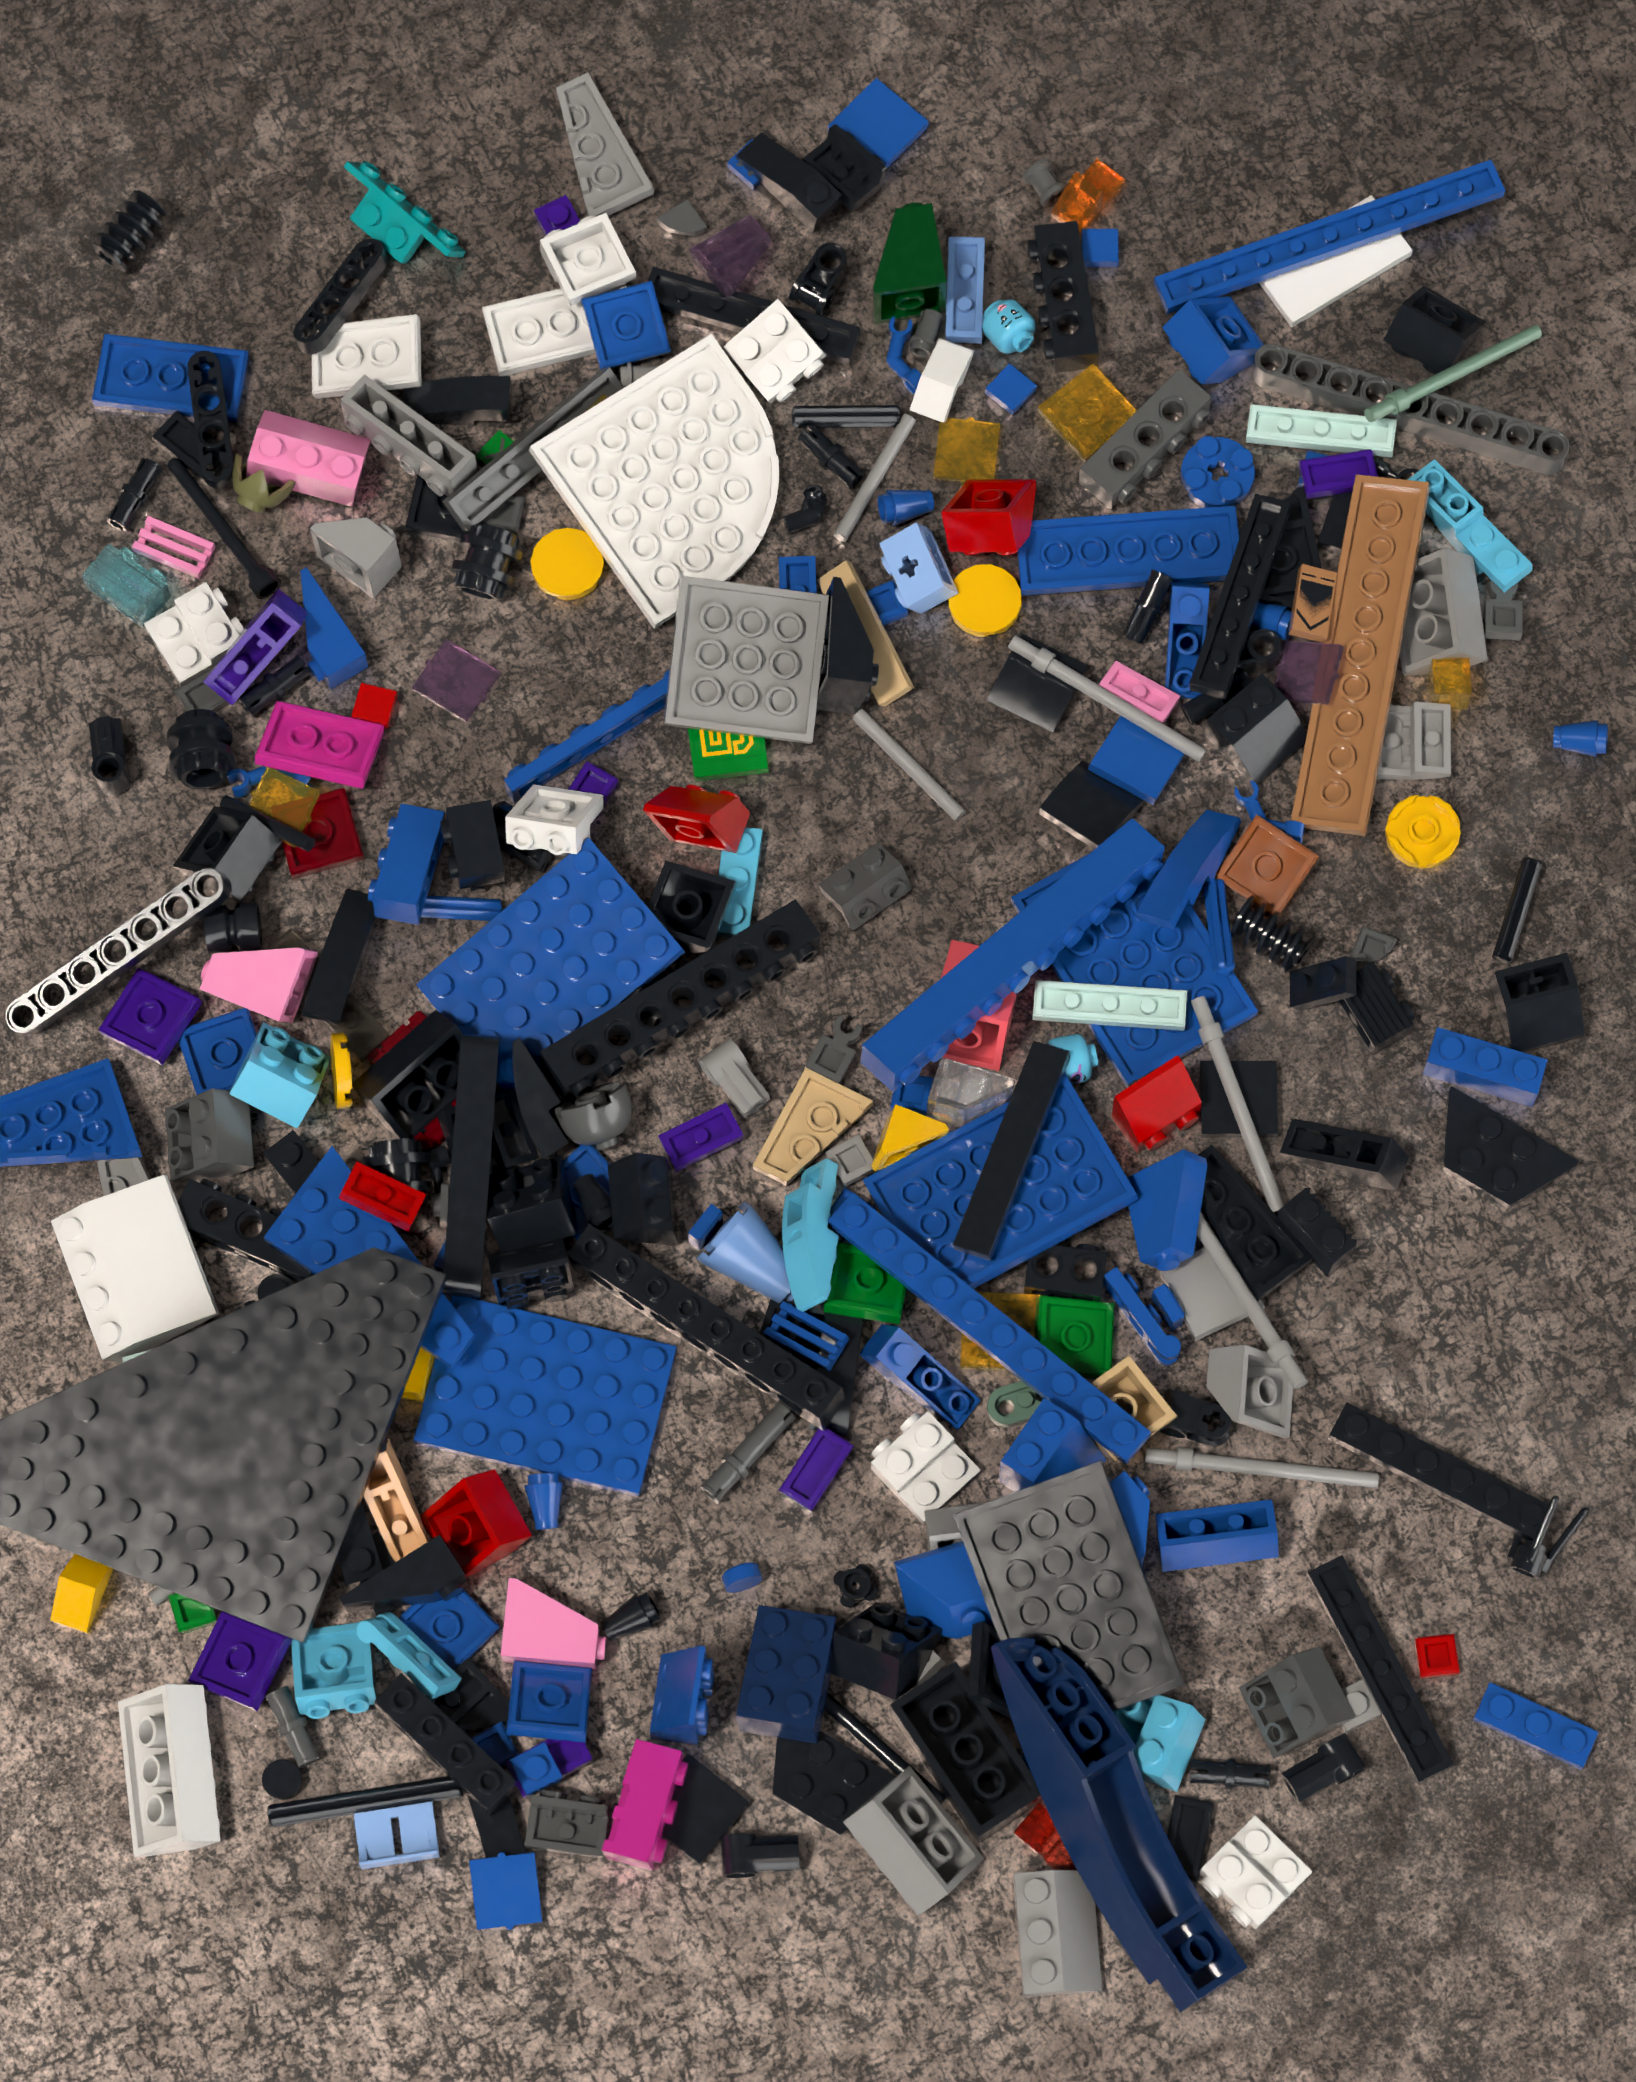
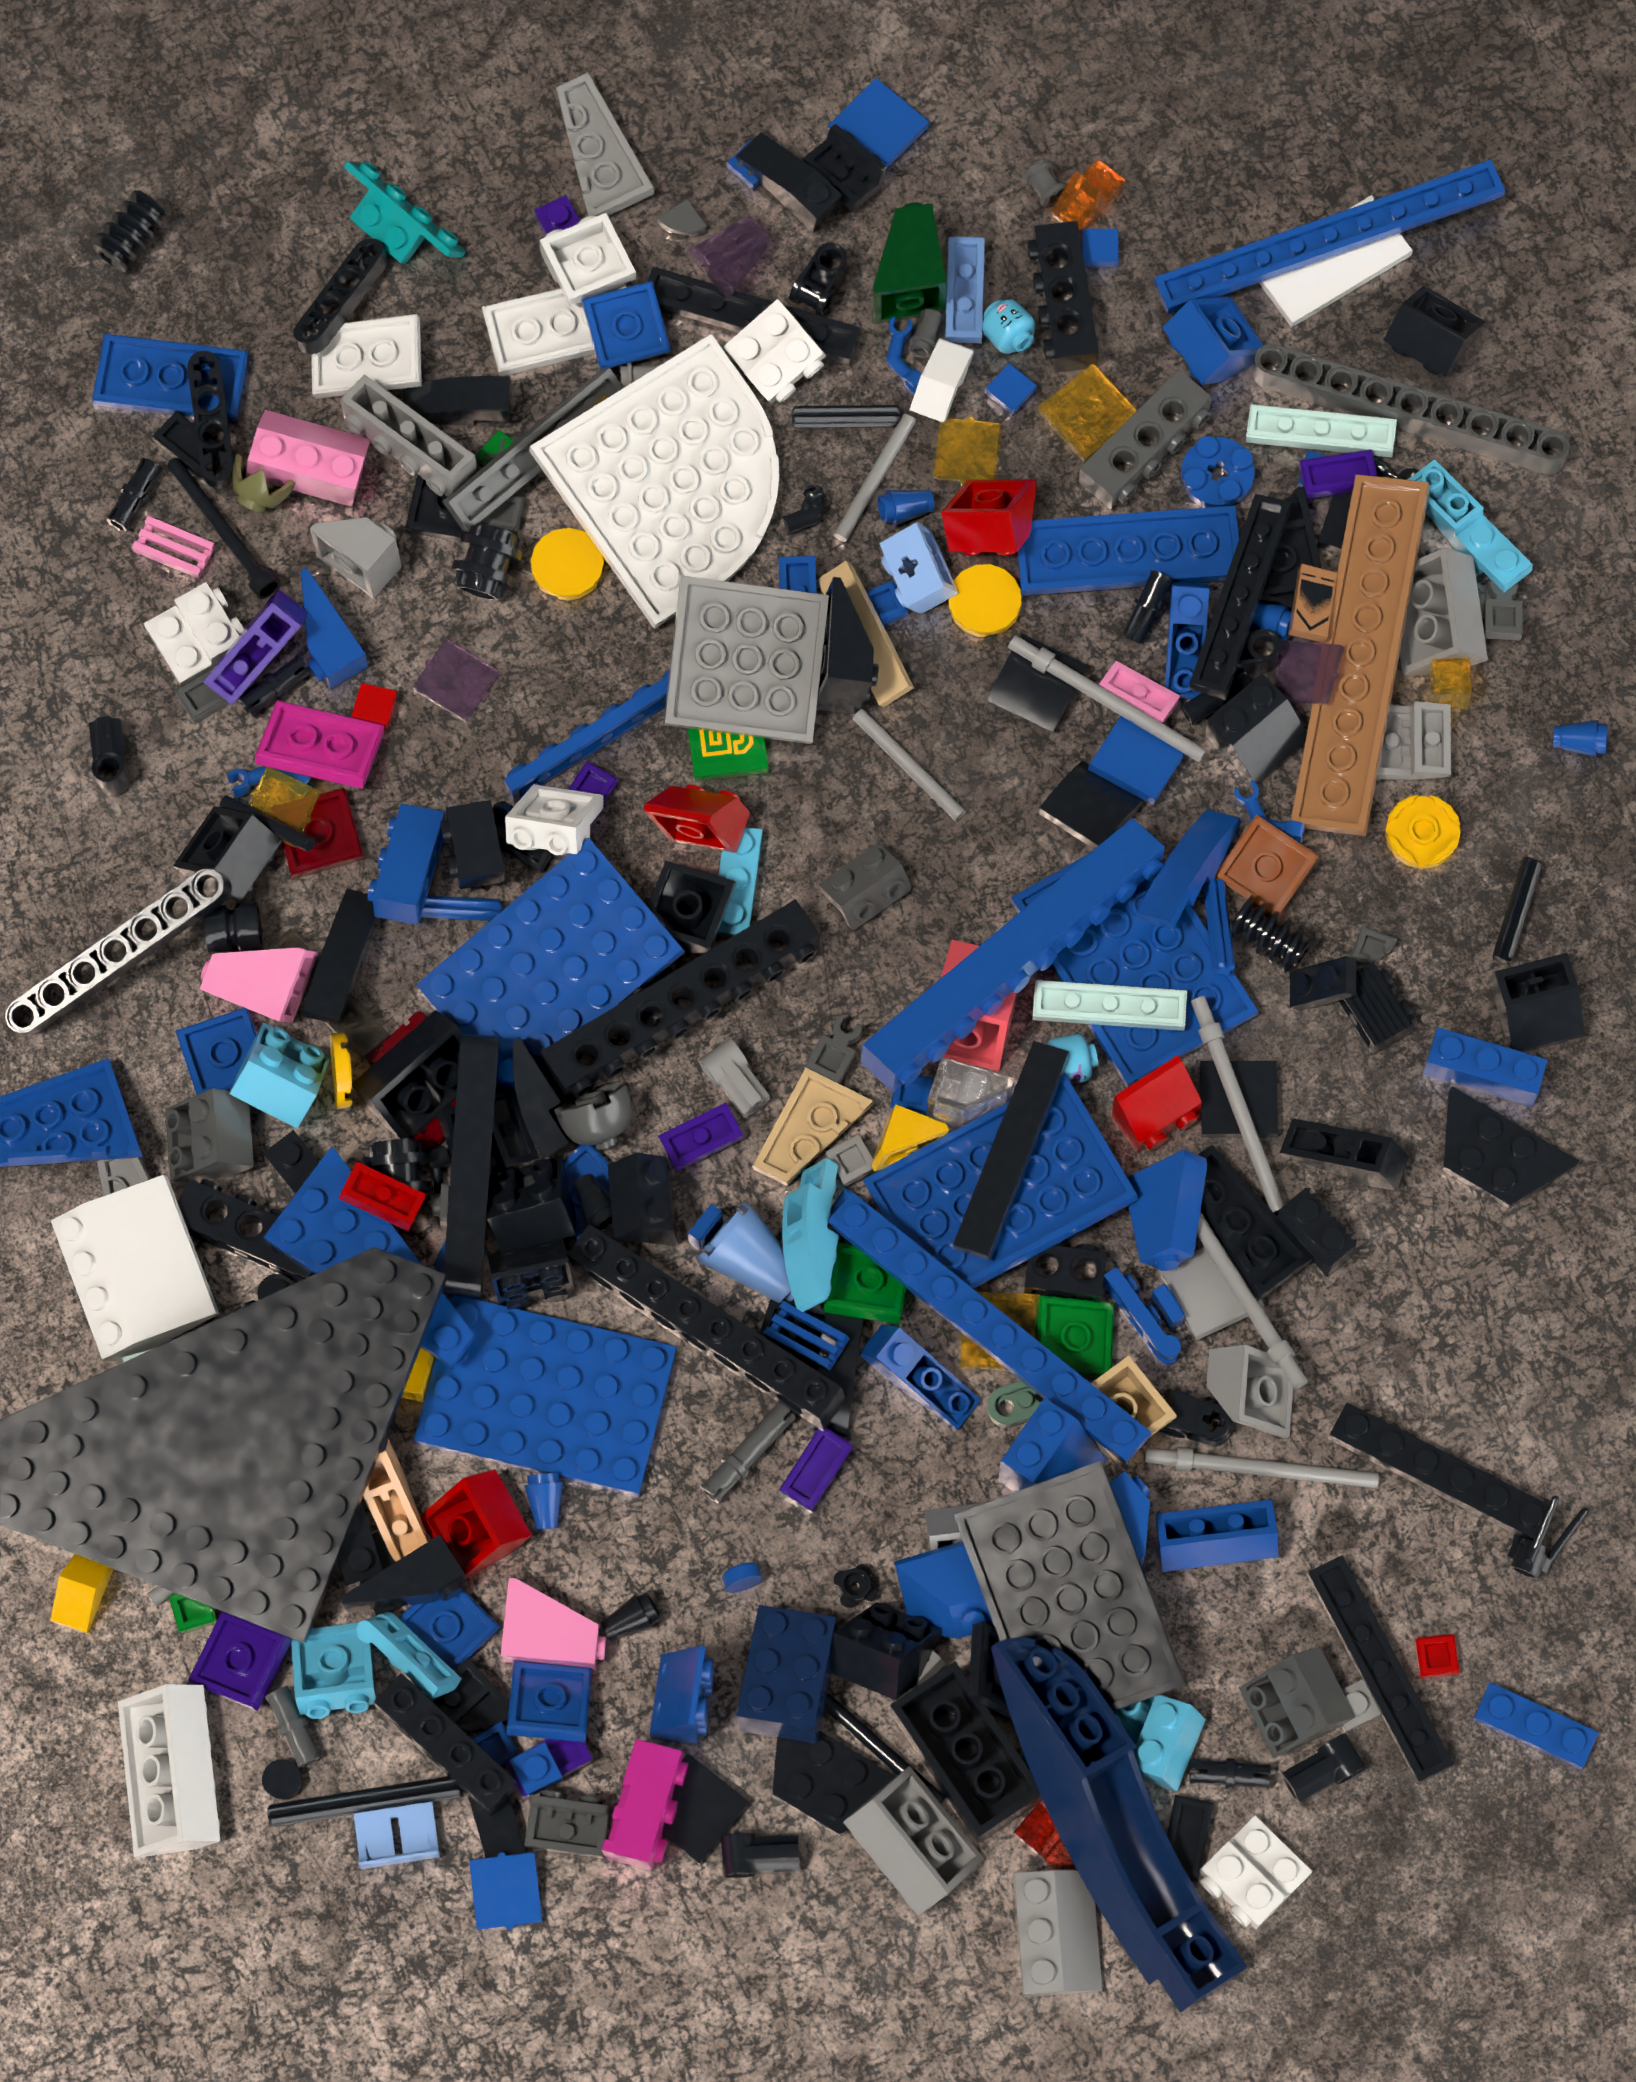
(126, 584): clear light blue brick -> none
(150, 1016): dark purple tile -> none
(200, 749): black piece -> none
(831, 456): black pin -> none
(923, 1465): white plate -> none
(1400, 399): sand green bar -> none

